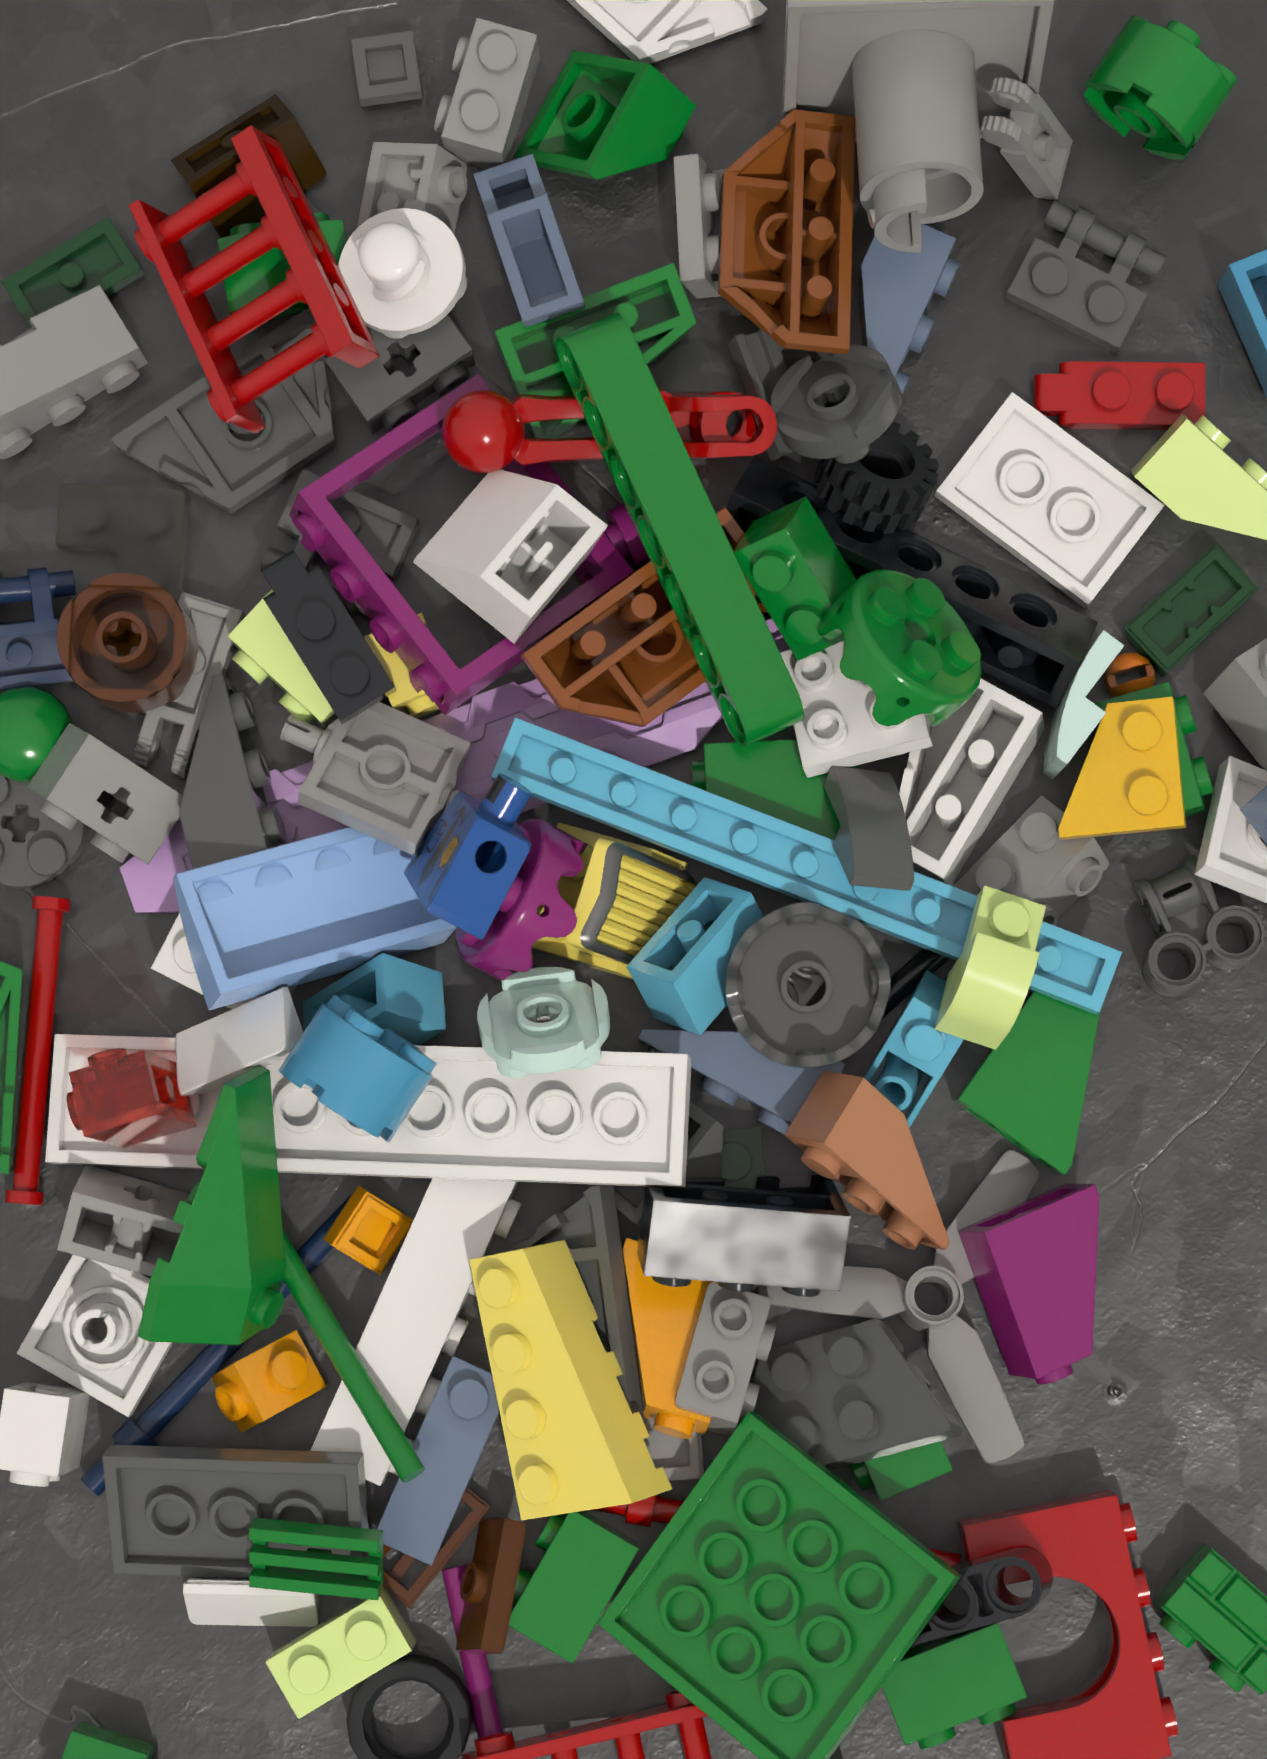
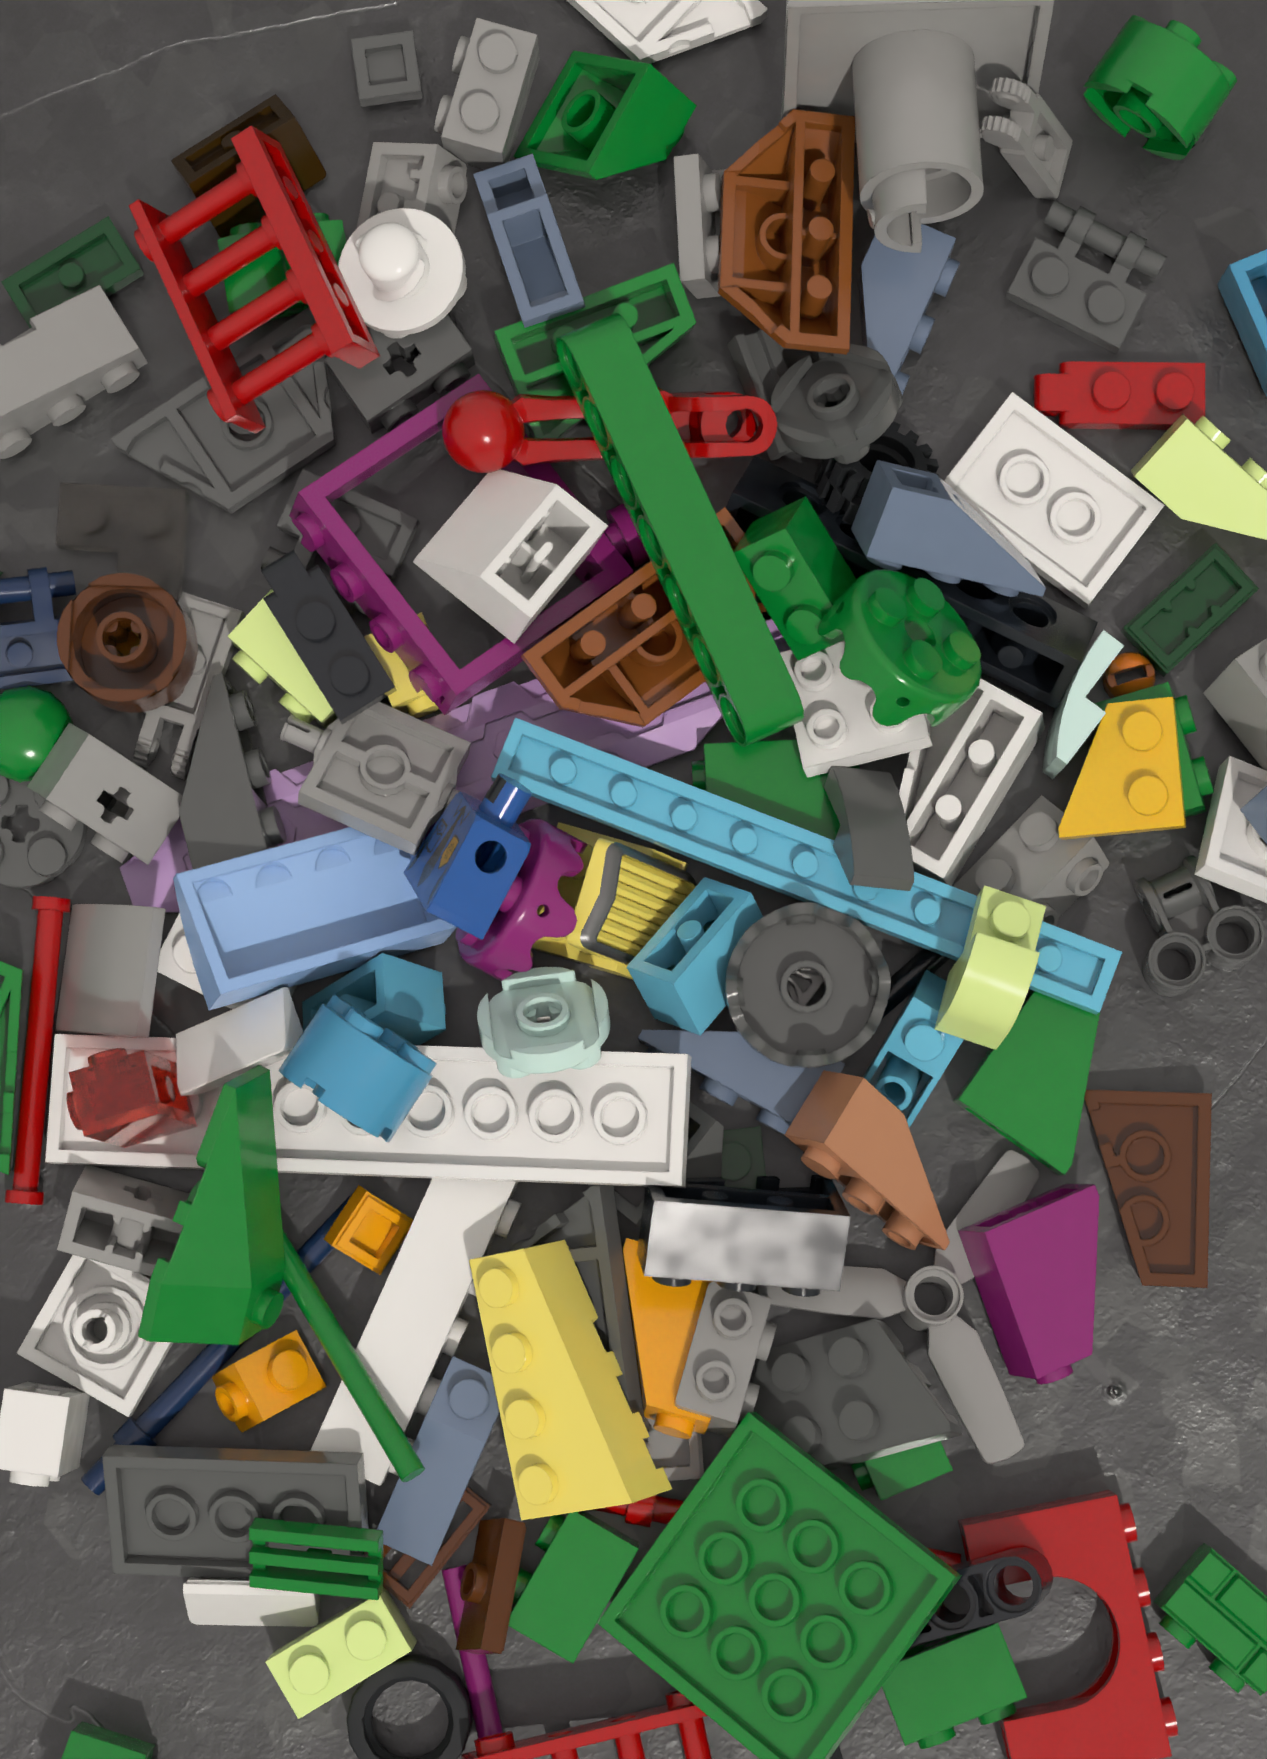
(110, 970): none -> light grey slope
(925, 525): none -> sand blue slope
(1160, 1177): none -> reddish brown wing

